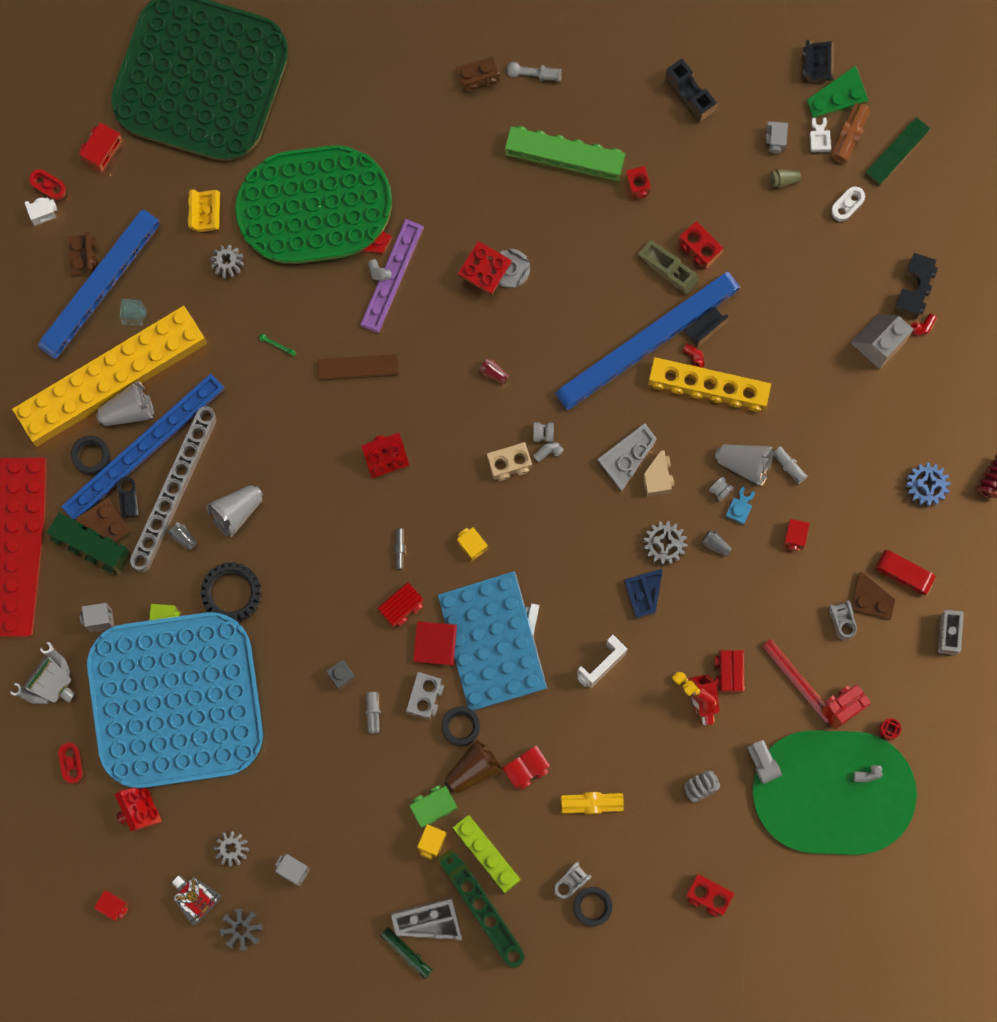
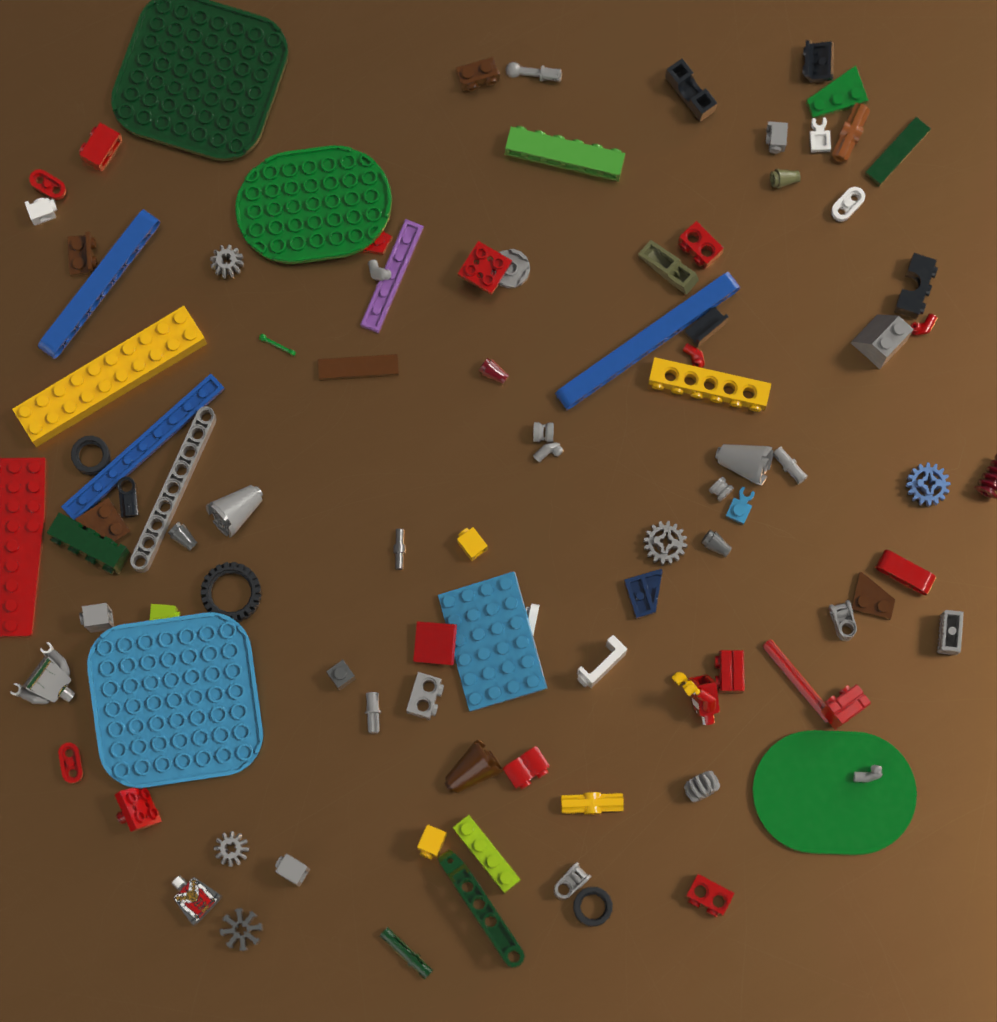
(111, 906): red brick -> none
(126, 407): light grey cone -> none
(132, 312): clear light blue brick -> none
(204, 210): yellow bracket -> none
(385, 451): red plate -> none
(401, 605): red brick -> none
(428, 920): light grey wedge -> none
(433, 807): bright green brick -> none
(457, 711): black tyre -> none
(507, 456): tan brick -> none
(627, 455): light grey wing -> none
(638, 174): red brick -> none
(657, 478): tan slope -> none
(766, 767): light grey piece -> none
(796, 535): red brick -> none
(886, 729): red wheel -> none

